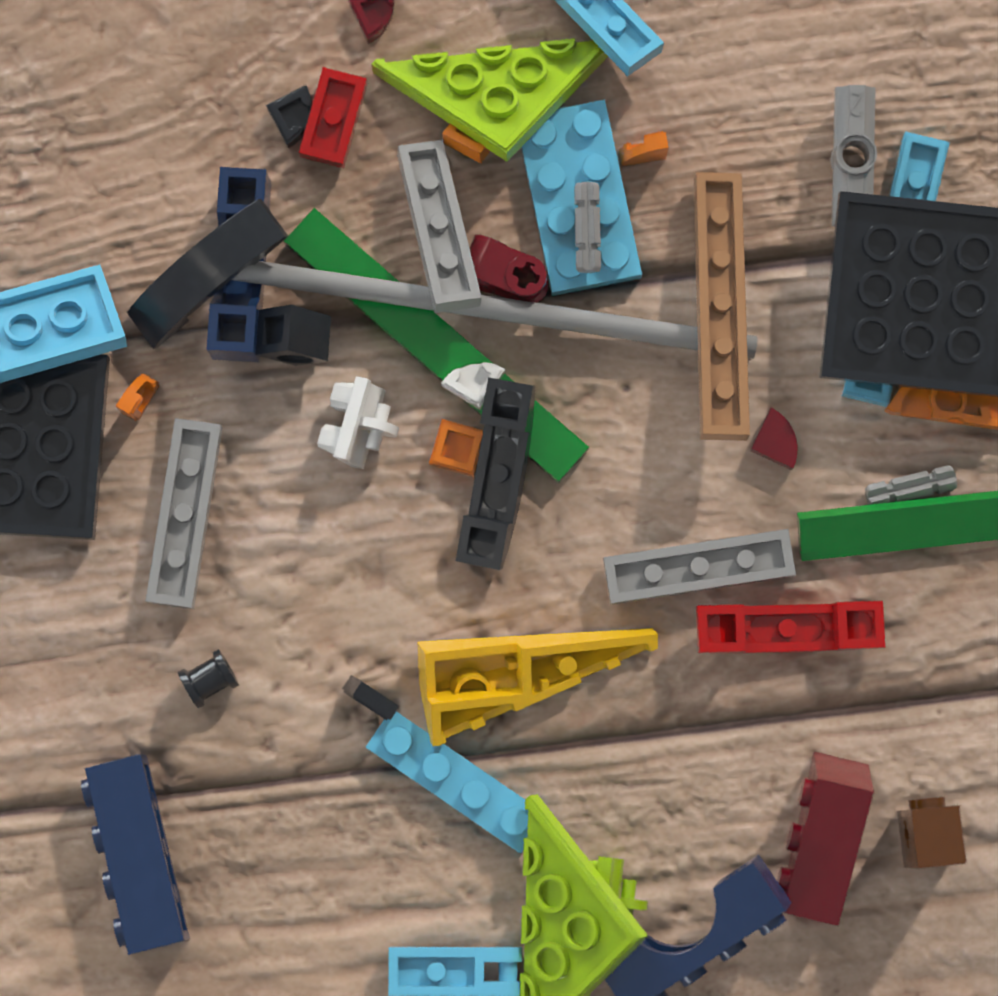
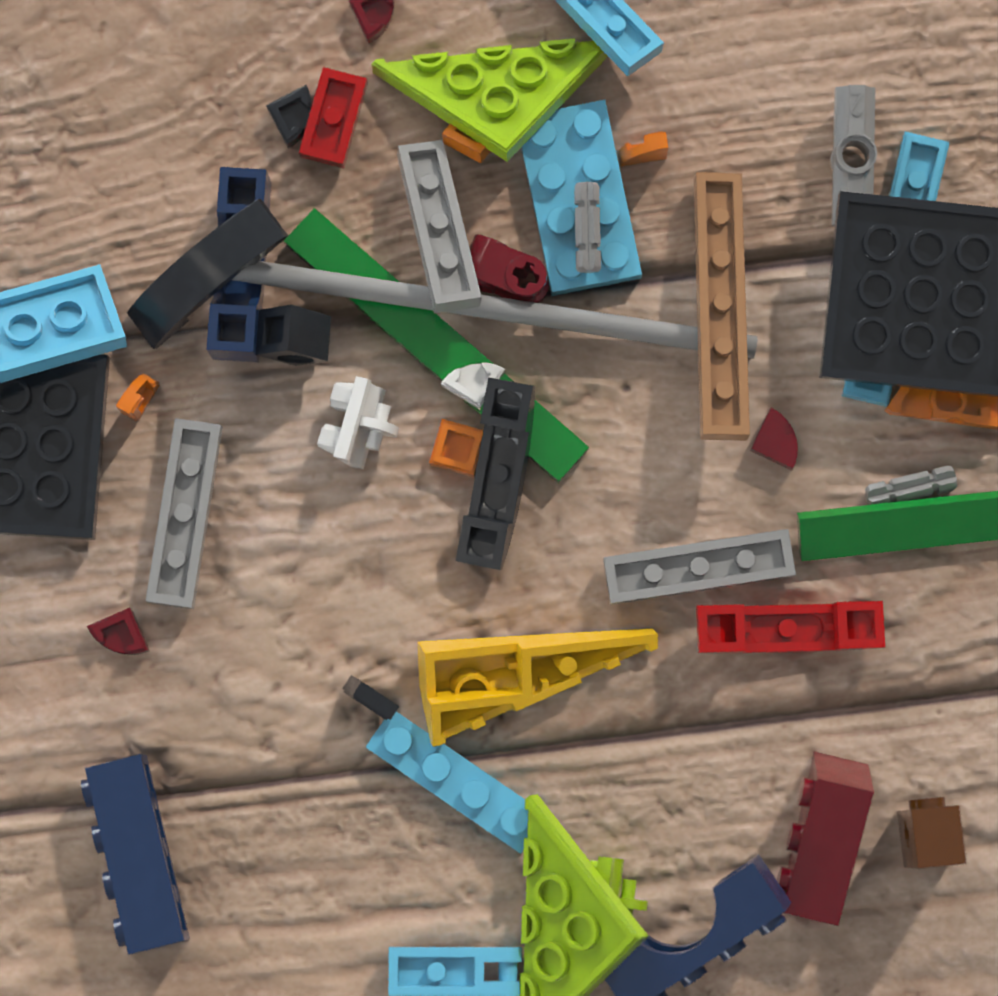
(120, 633): none -> dark red tile
(208, 678): black bush -> none

